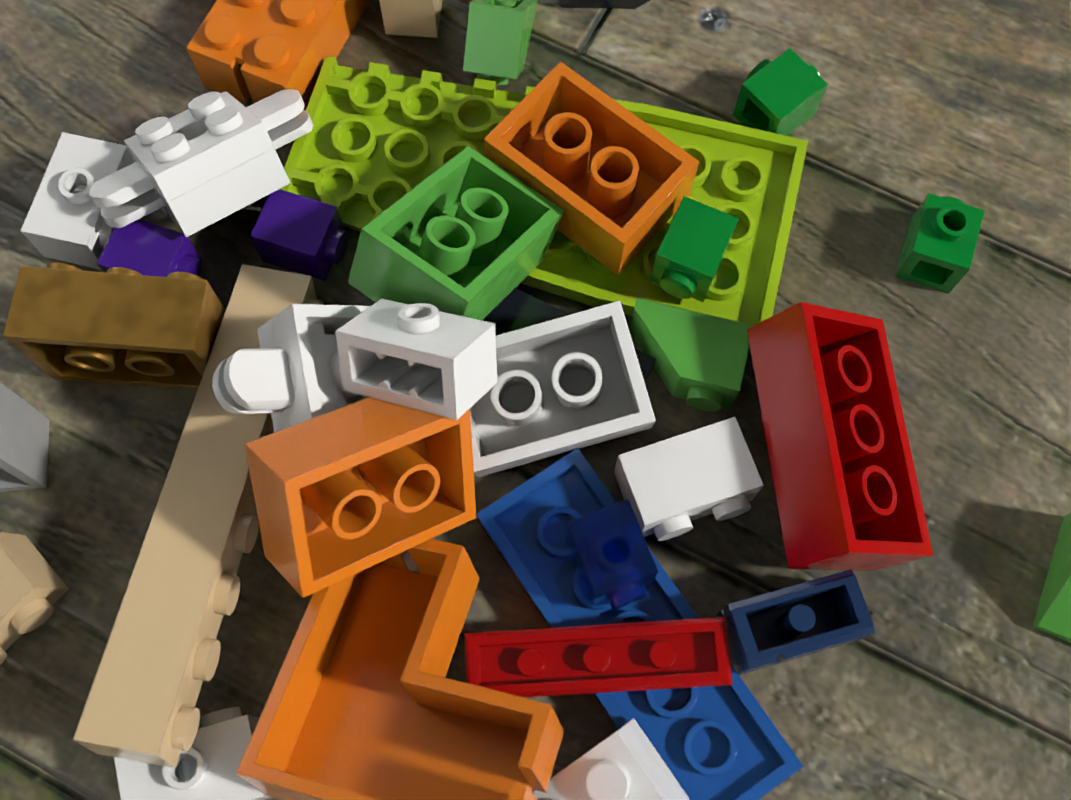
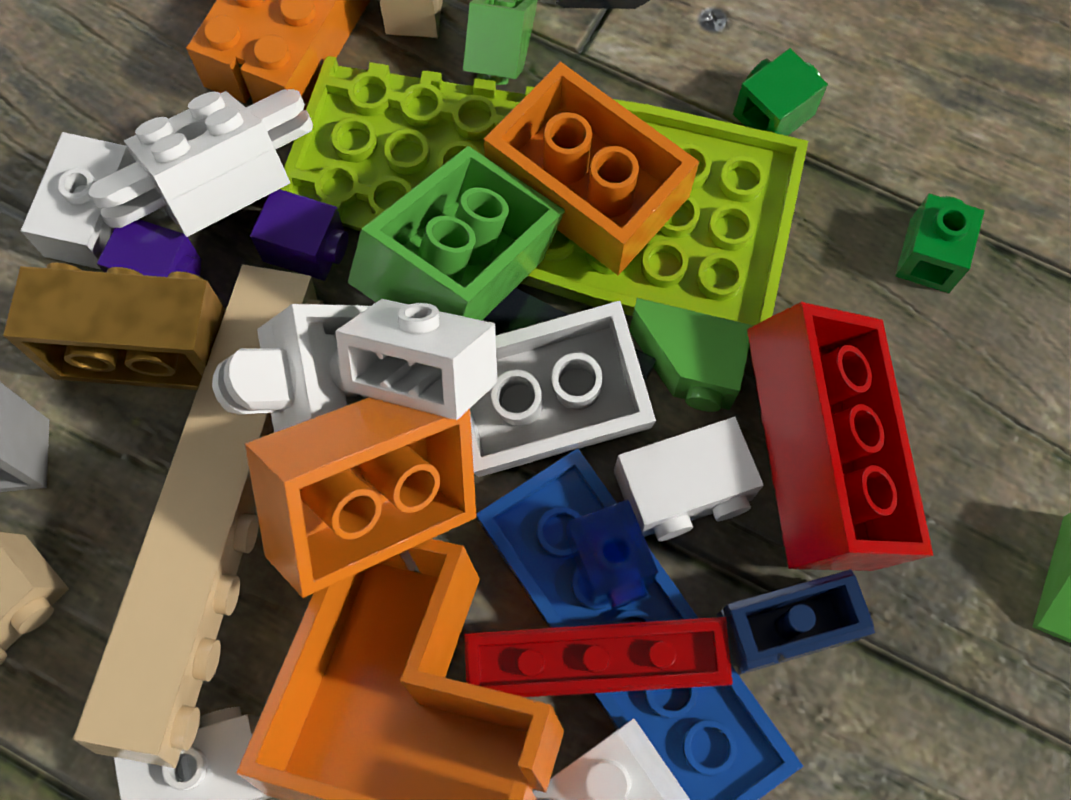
(693, 249): green brick -> none

